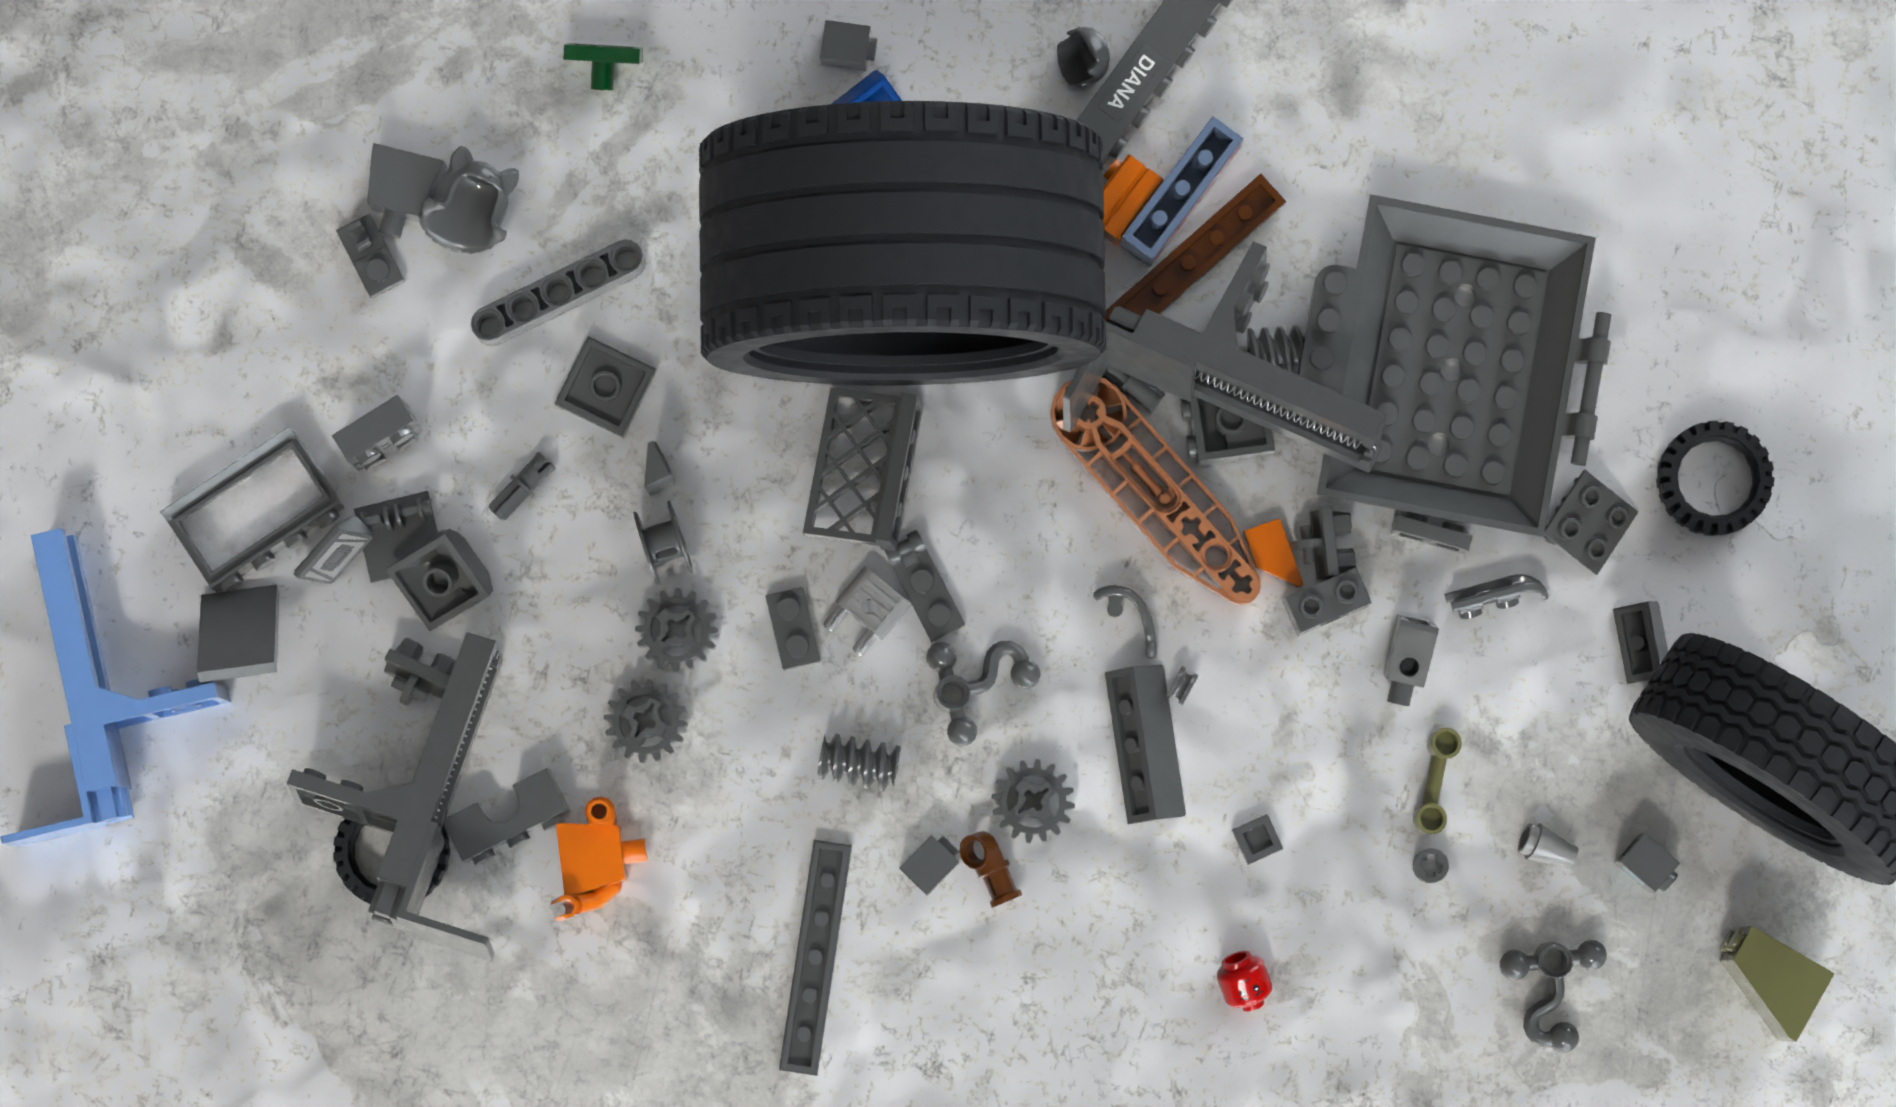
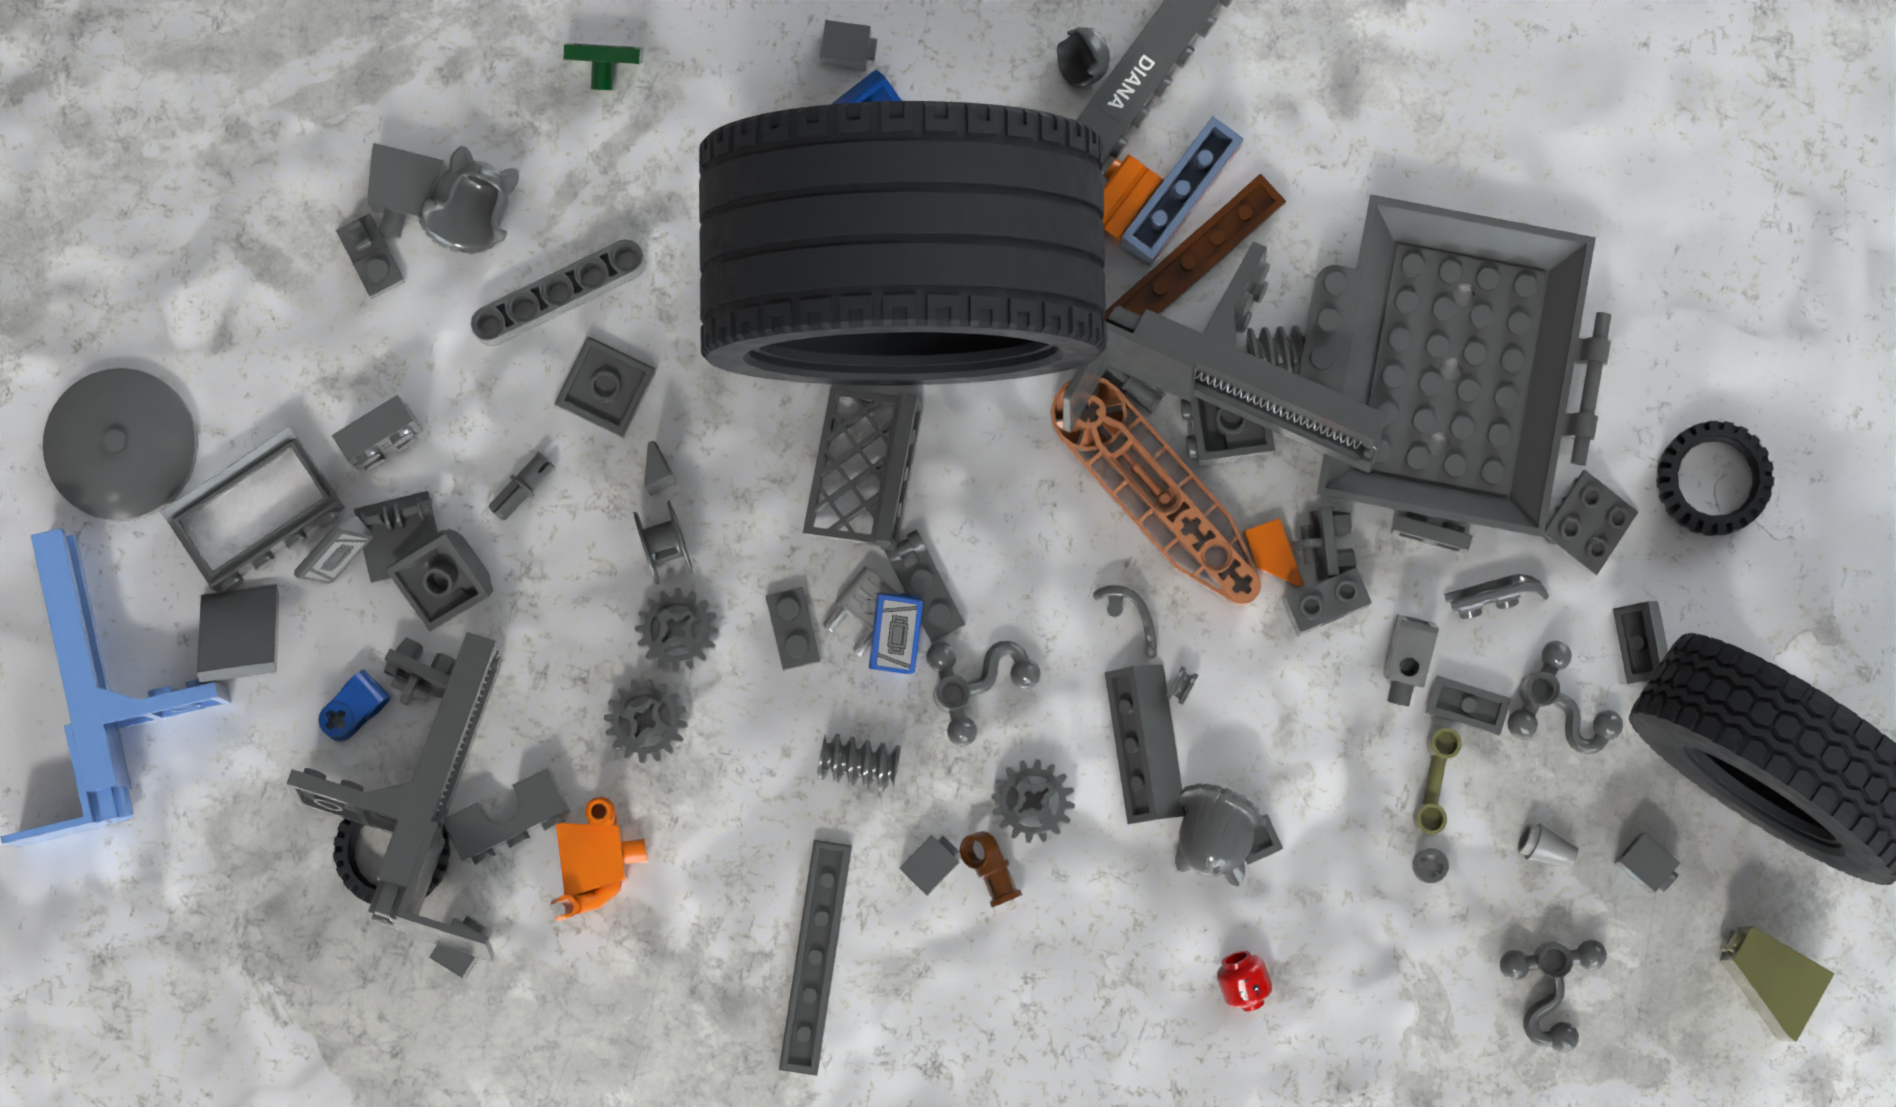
(120, 444): none -> dark grey dish
(358, 702): none -> blue piece
(456, 961): none -> dark grey brick
(896, 632): none -> slope
(1216, 831): none -> dark grey hair
(1468, 705): none -> dark grey plate
(1523, 723): none -> dark grey piece

